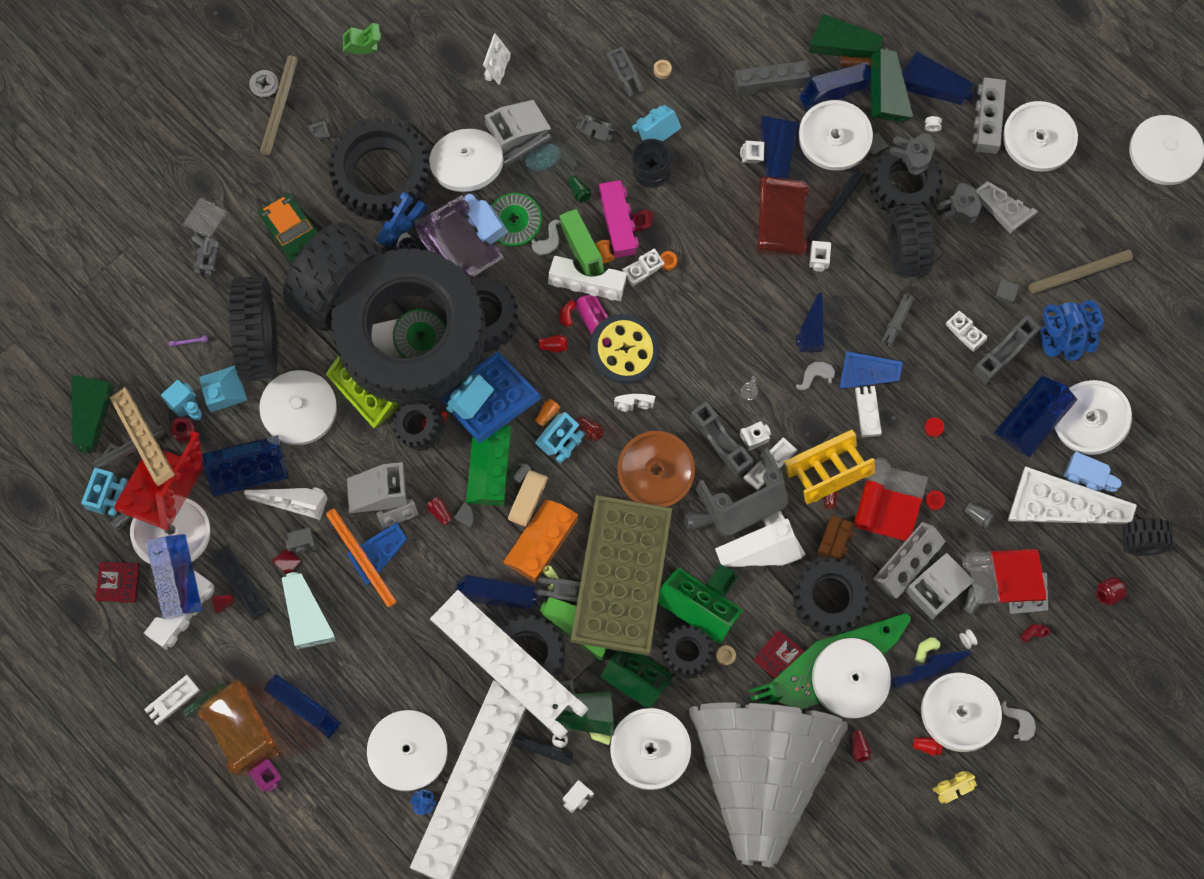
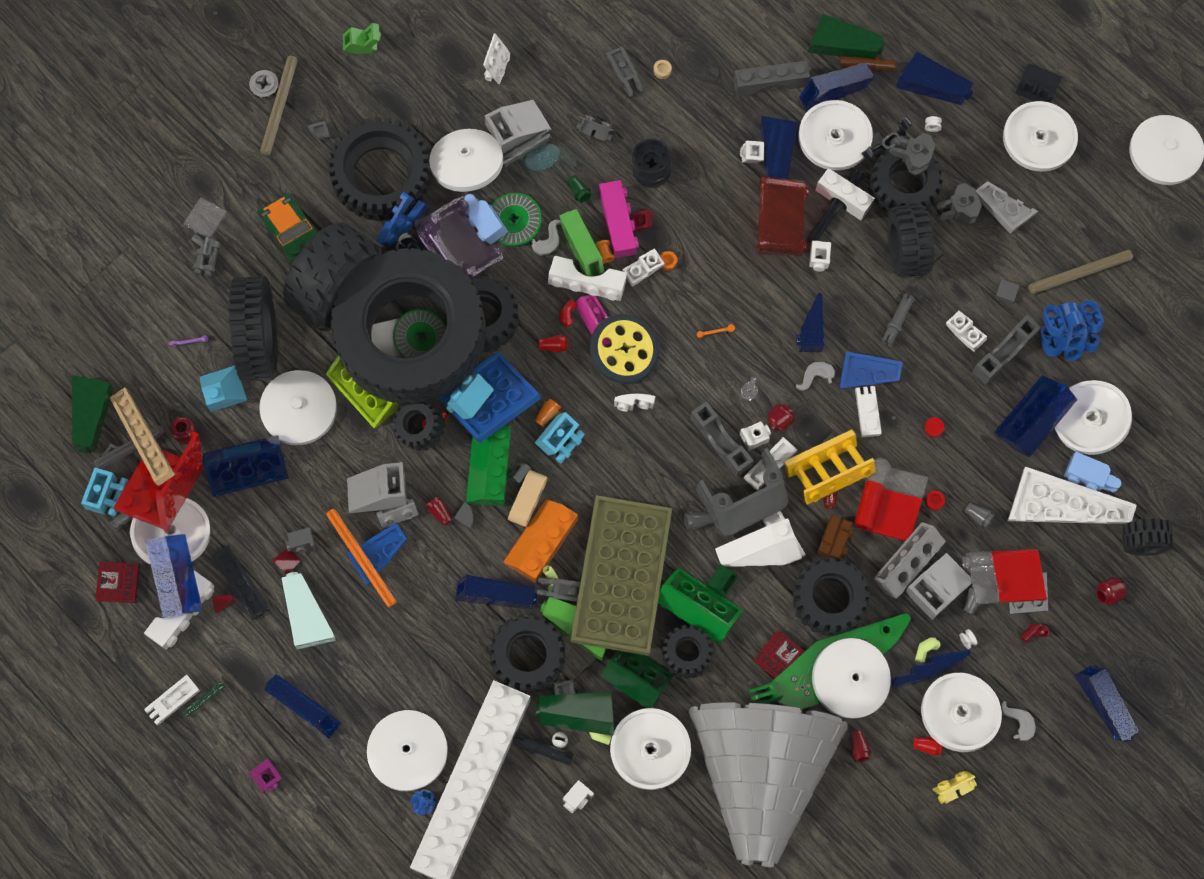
(182, 400): medium azure brick -> none
(238, 728): clear orange windscreen -> none
(299, 500): white wedge -> none
(506, 662): white hinge -> none
(591, 429): clear red cone -> none
(656, 468): dark orange dish -> none
(658, 124): medium azure brick -> none
(725, 655): tan tile -> none
(730, 328): none -> orange hinge
(780, 417): none -> dark red head
(855, 199): none -> white arch
(887, 142): none -> black piece
(888, 88): dark green slope -> none
(996, 90): light grey brick -> none
(1038, 84): none -> black hinge
(1107, 702): none -> clear blue slope

